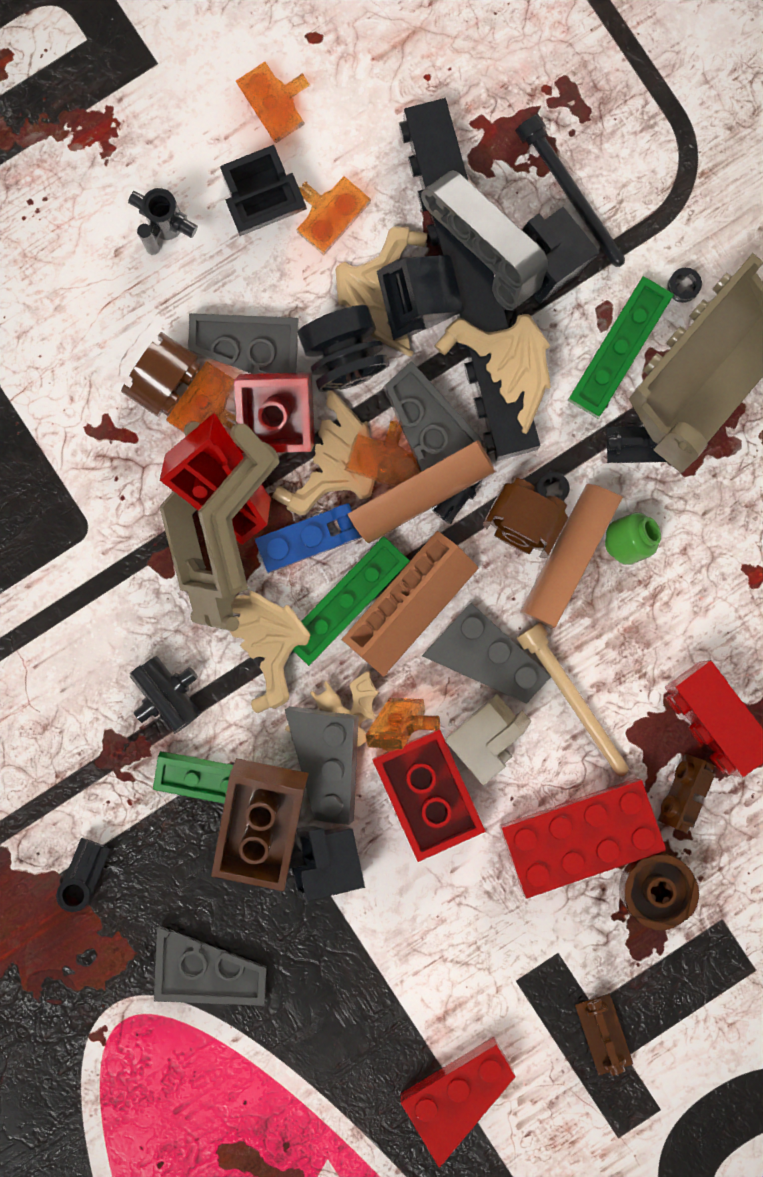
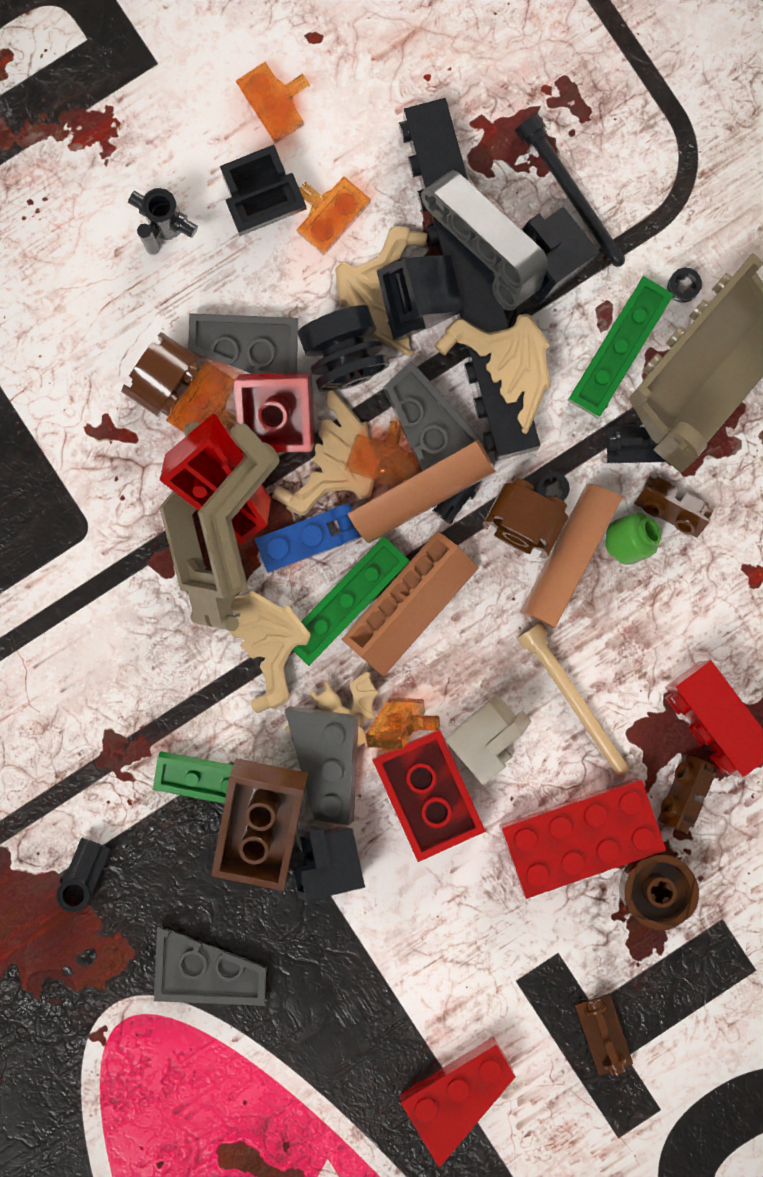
(165, 694): black pin -> none
(487, 655): dark grey wing -> none
(687, 515): none -> reddish brown hinge

